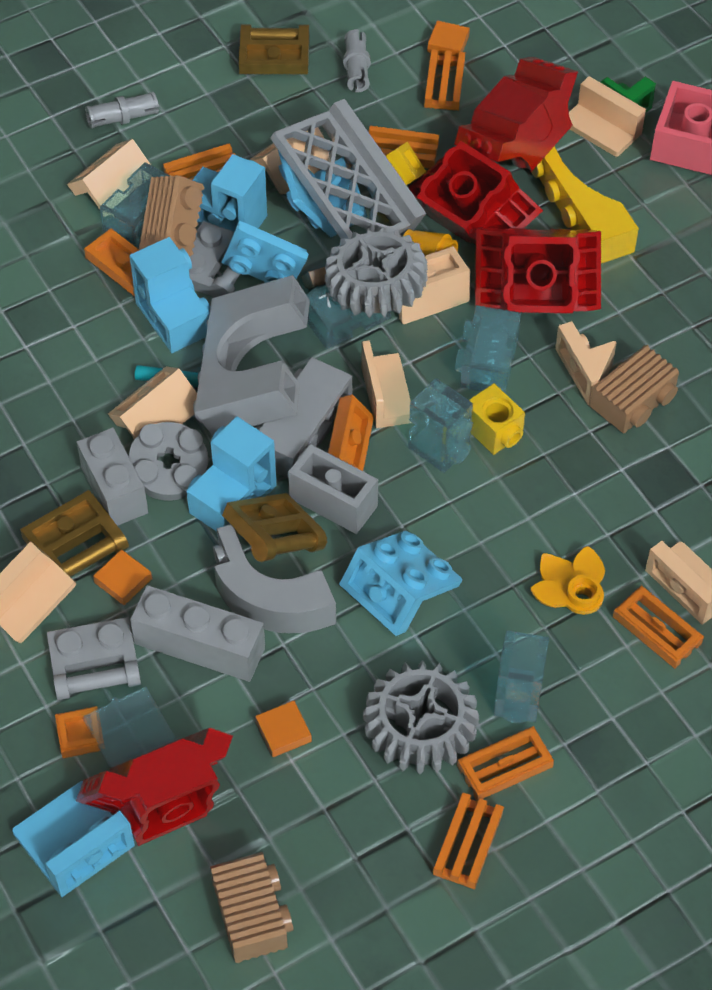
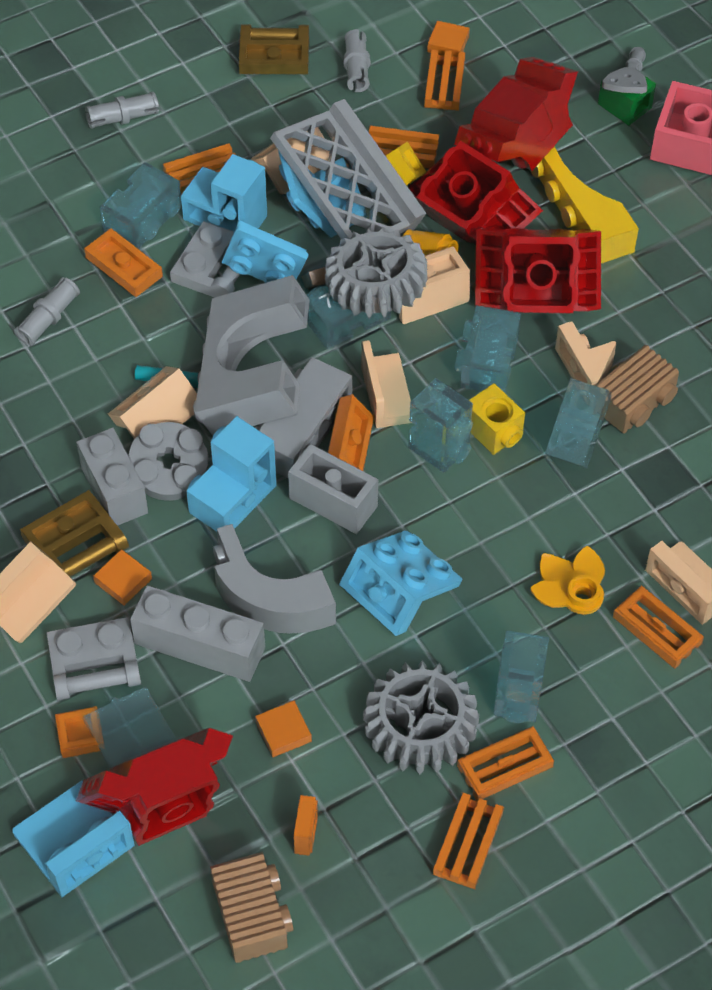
(47, 311): none -> light grey pin
(109, 172): light nougat panel -> none
(168, 295): medium azure brick -> none
(172, 212): medium nougat brick -> none
(272, 515): pearl gold plate -> none
(305, 825): none -> orange tile
(578, 423): none -> clear light blue brick
(606, 117): light nougat panel -> none
(628, 78): none -> light grey piece

